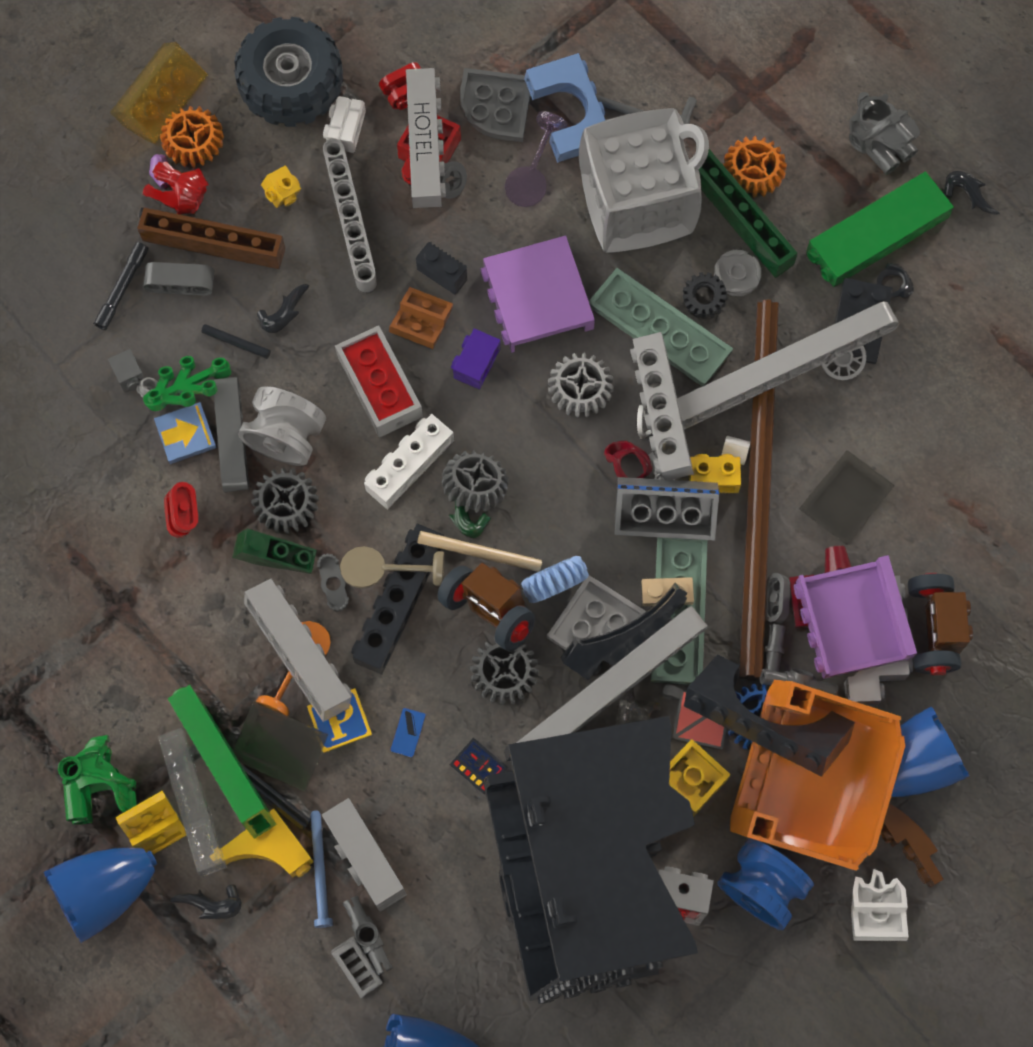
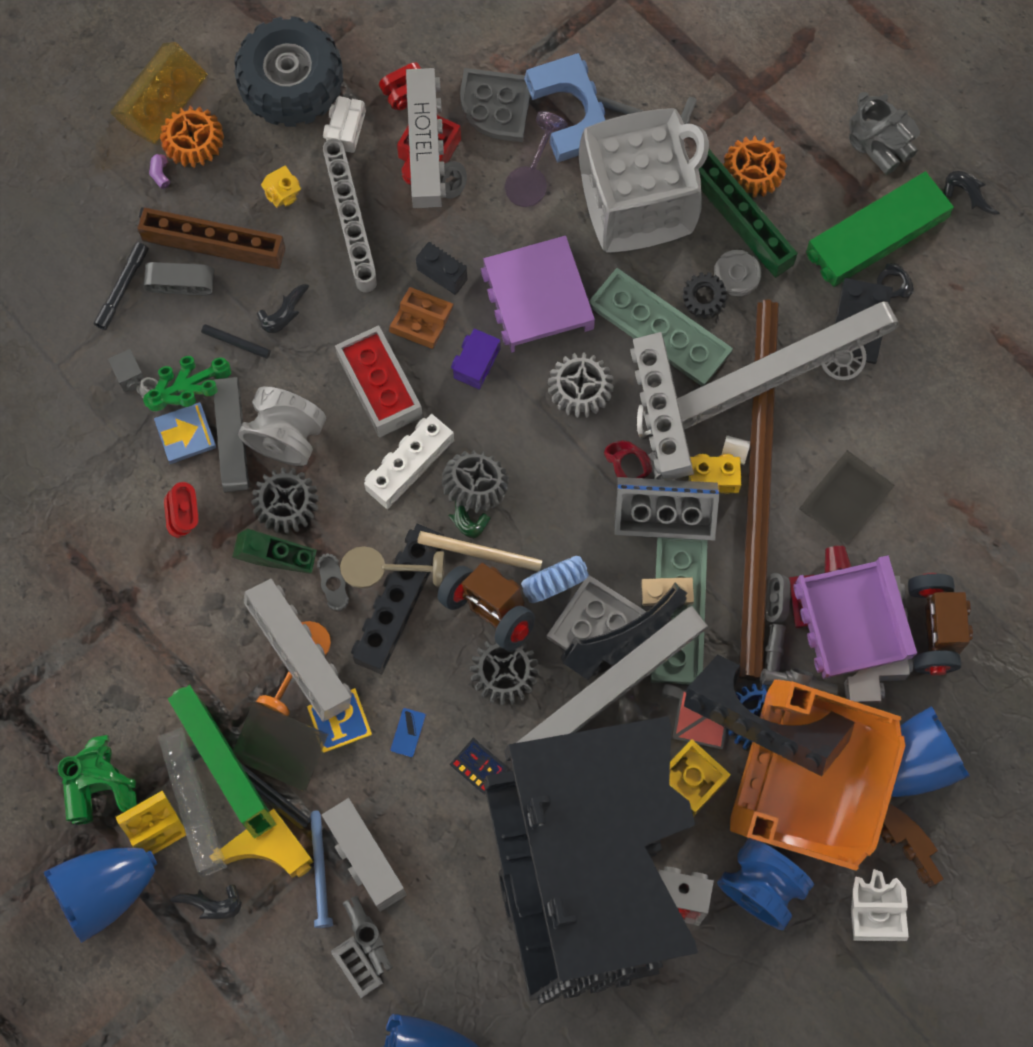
(187, 188): red piece -> none

